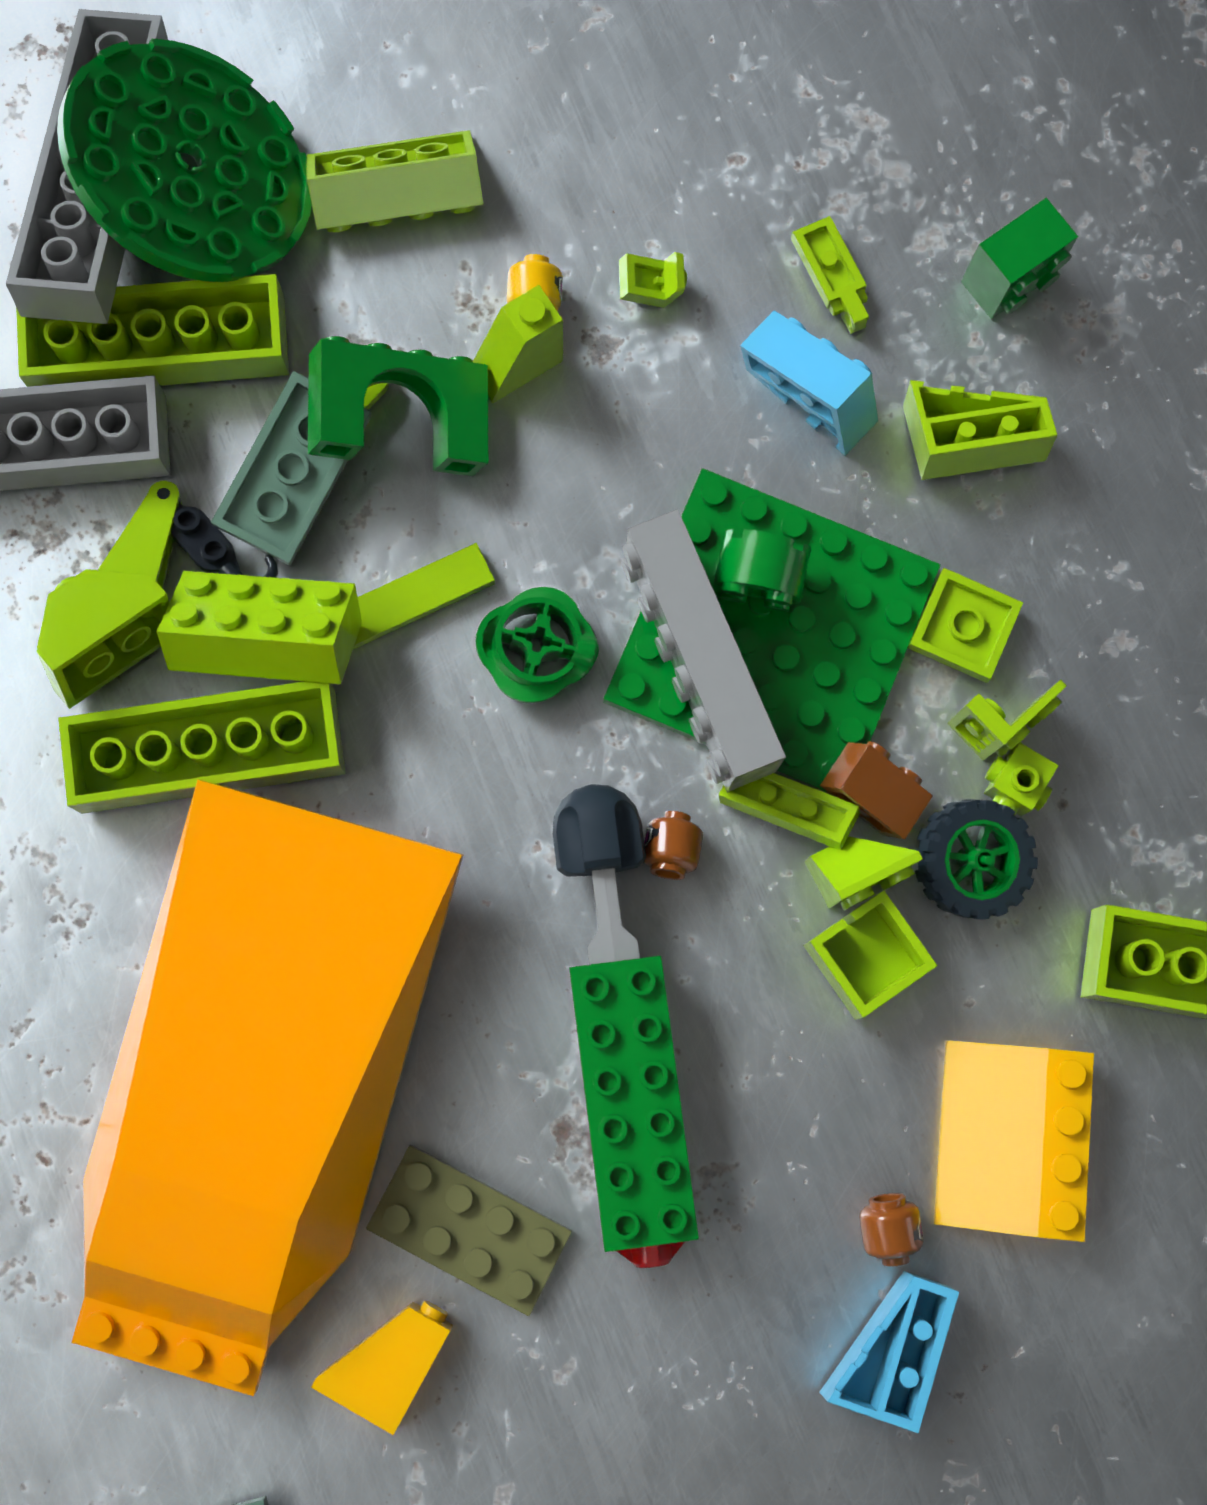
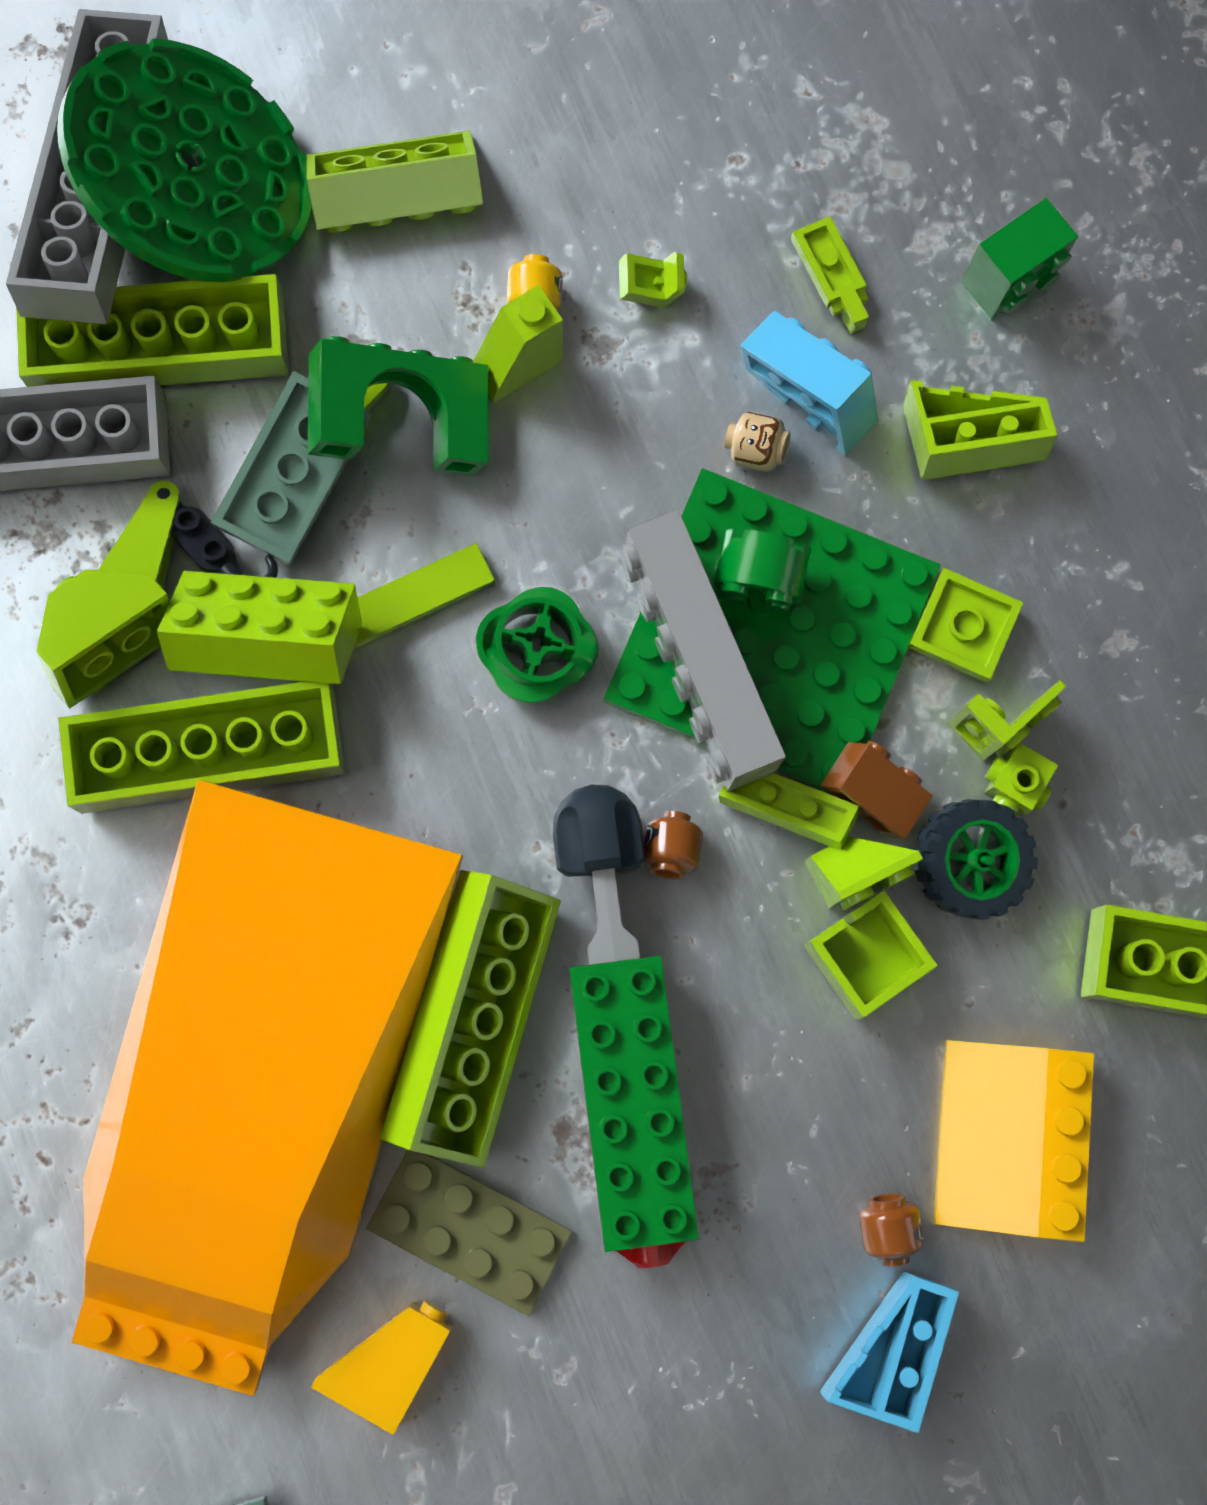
(471, 1019): none -> lime brick
(758, 441): none -> tan head

